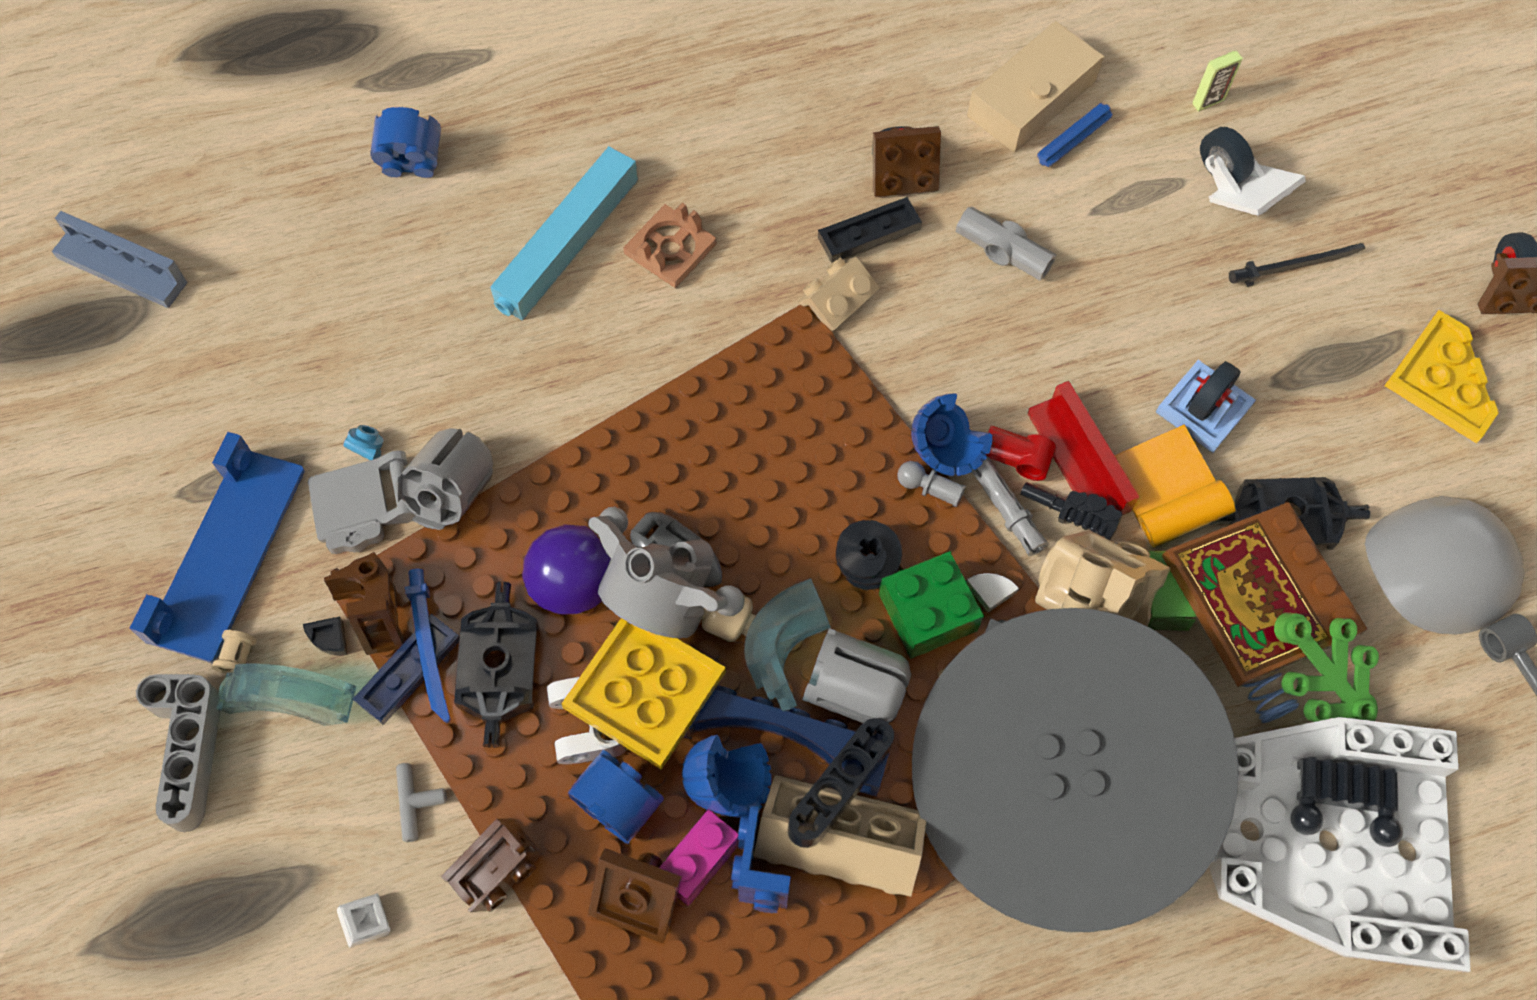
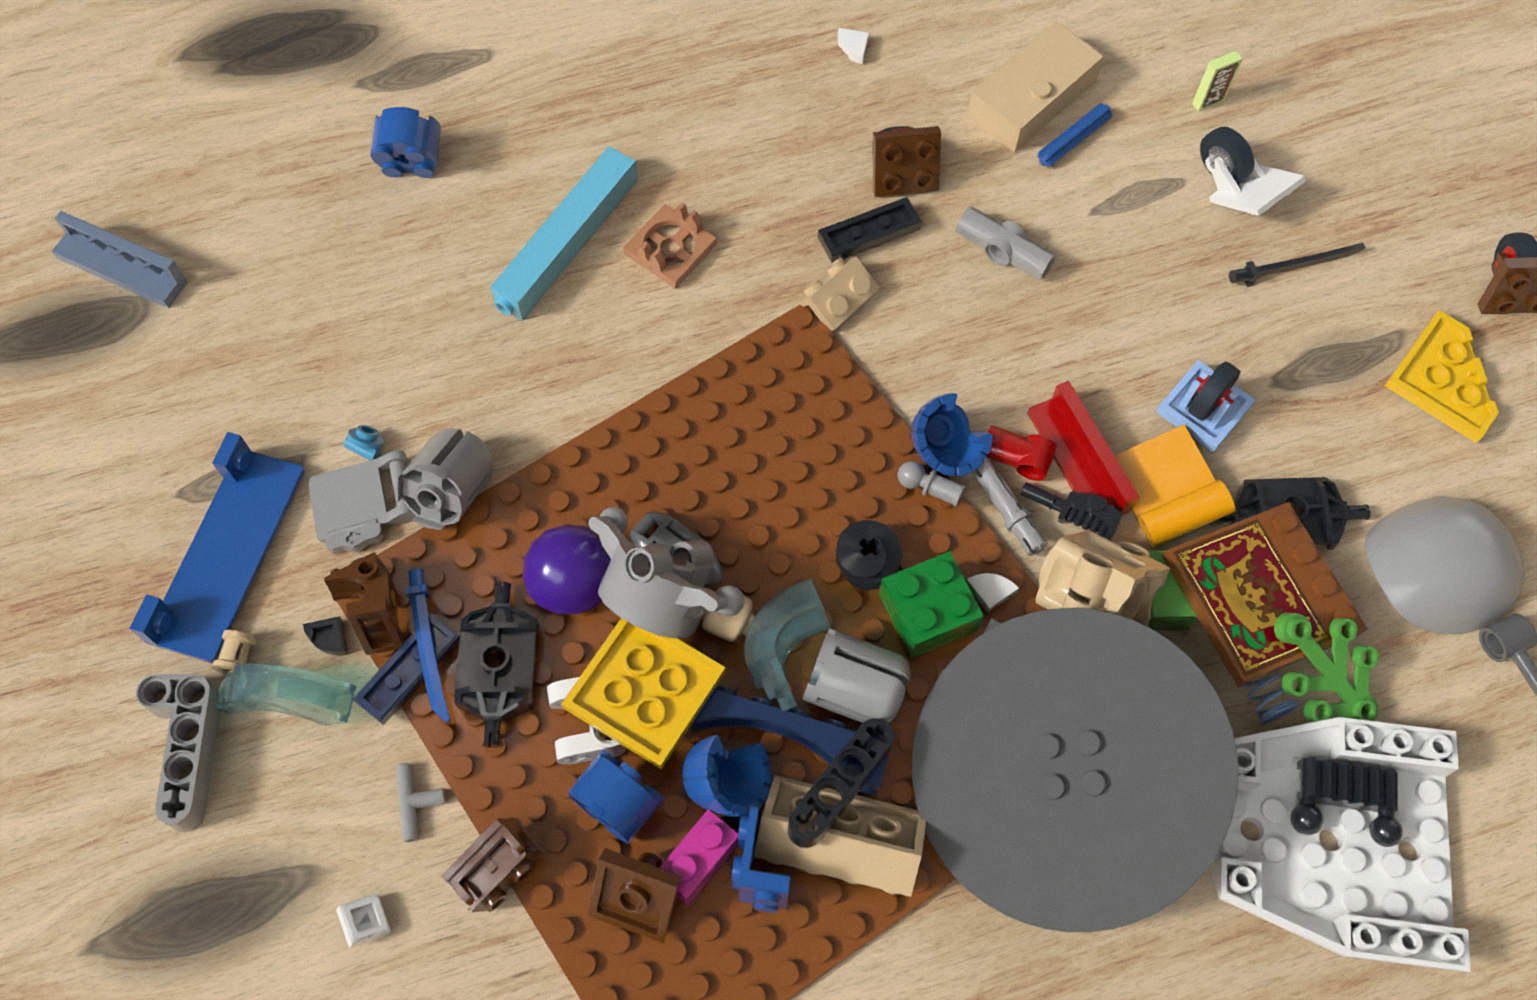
(853, 43): none -> white tile

